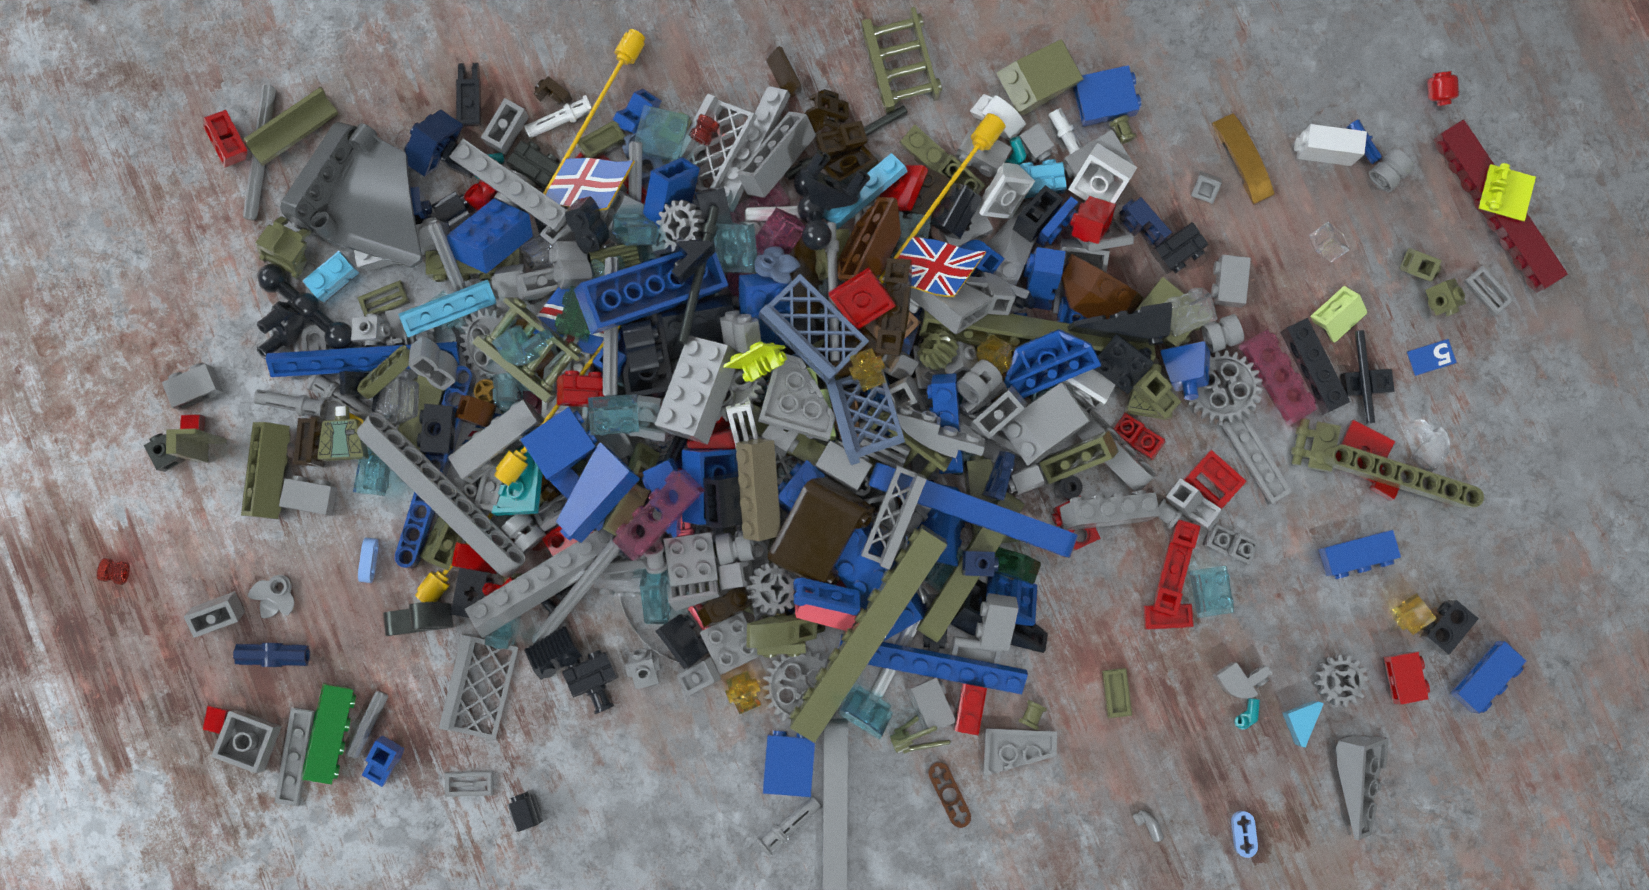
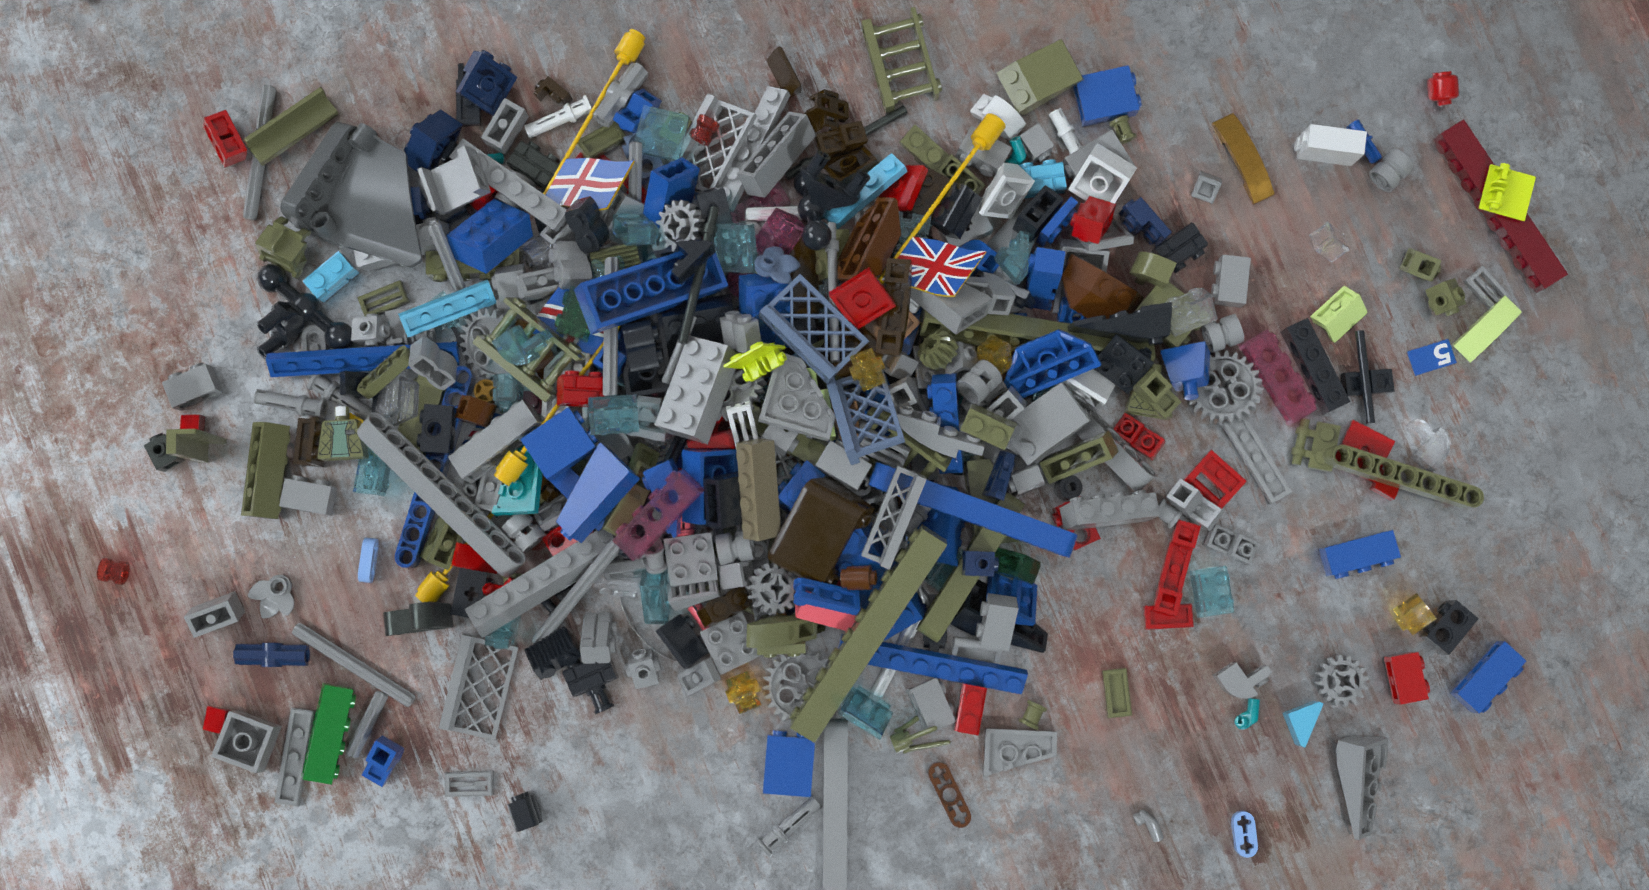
(353, 664): none -> light grey axle
(454, 182): none -> light grey panel
(486, 81): none -> dark blue plate
(597, 638): none -> light grey brick
(620, 93): none -> light grey piece
(674, 359): none -> light grey piece
(858, 577): none -> reddish brown brick
(988, 426): none -> olive brick
(1015, 258): none -> clear light blue slope
(1152, 269): none -> olive brick
(1487, 328): none -> yellowish green slope

